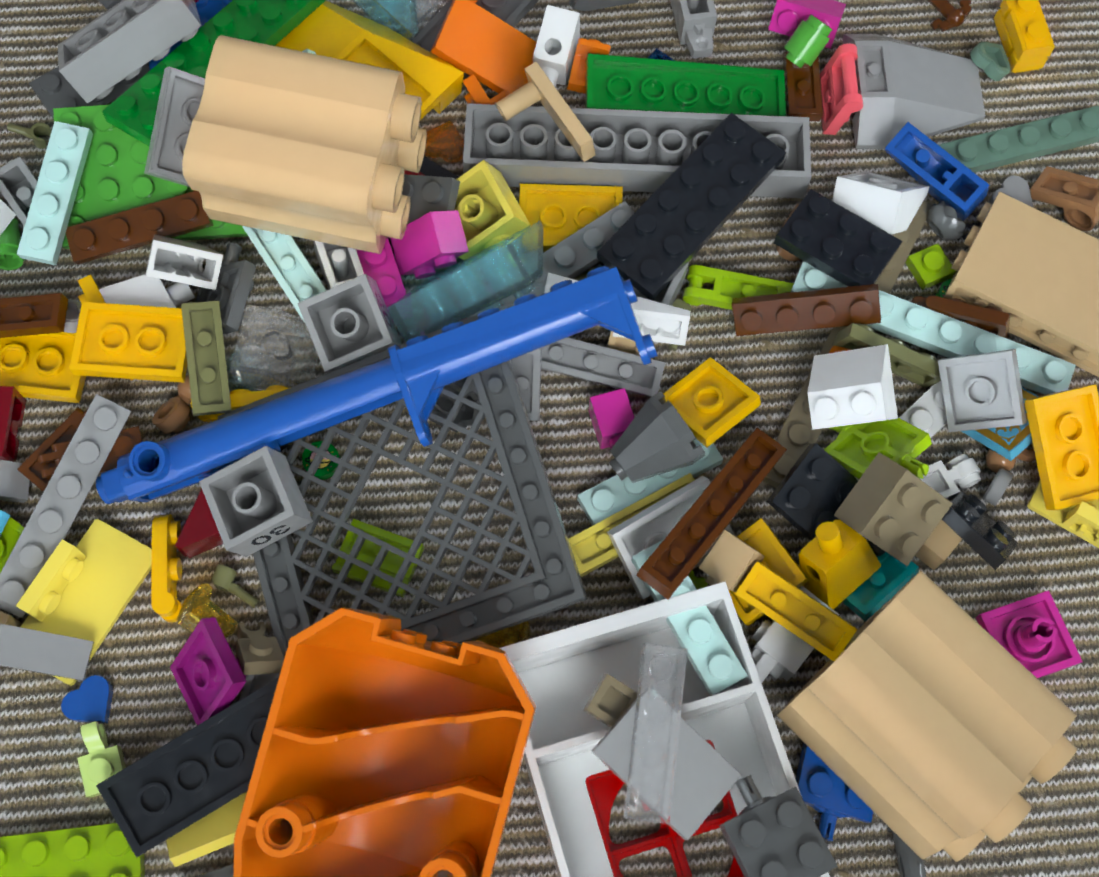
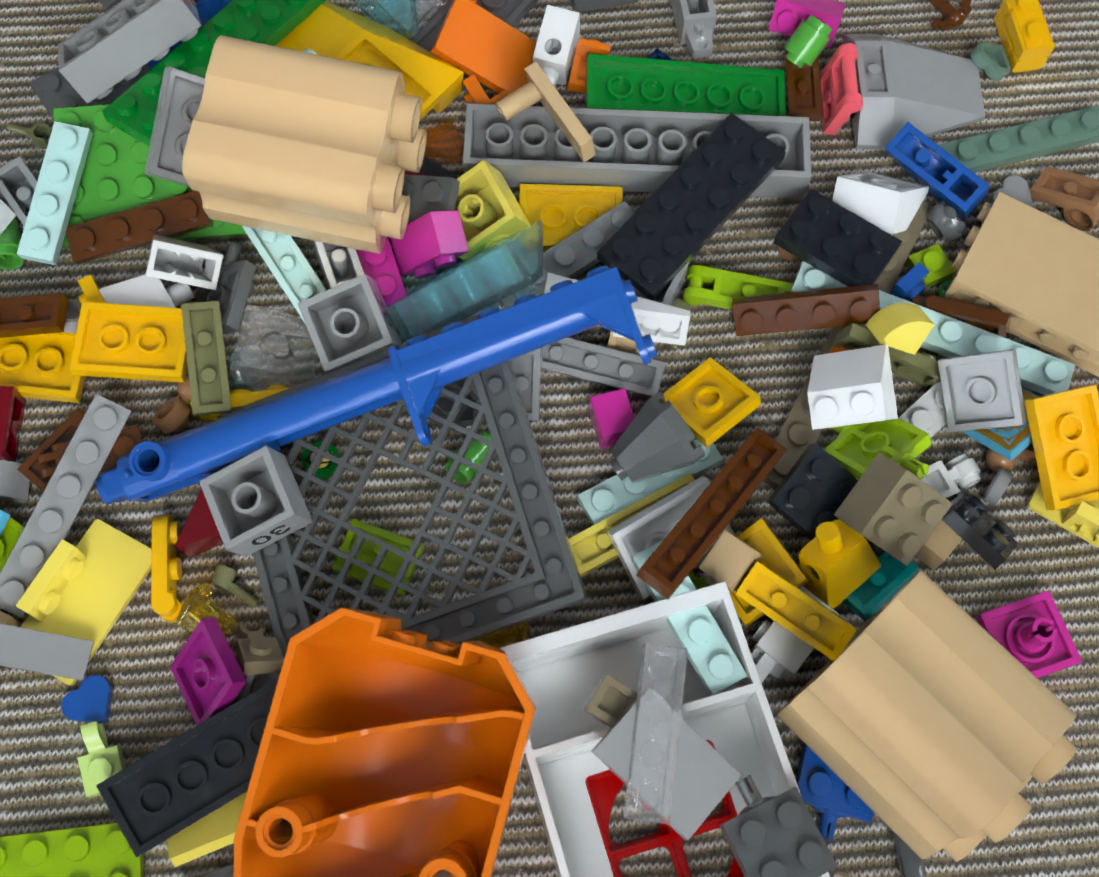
(476, 454): none -> bright green cone
(901, 326): none -> light yellow brick
(911, 284): none -> blue plate

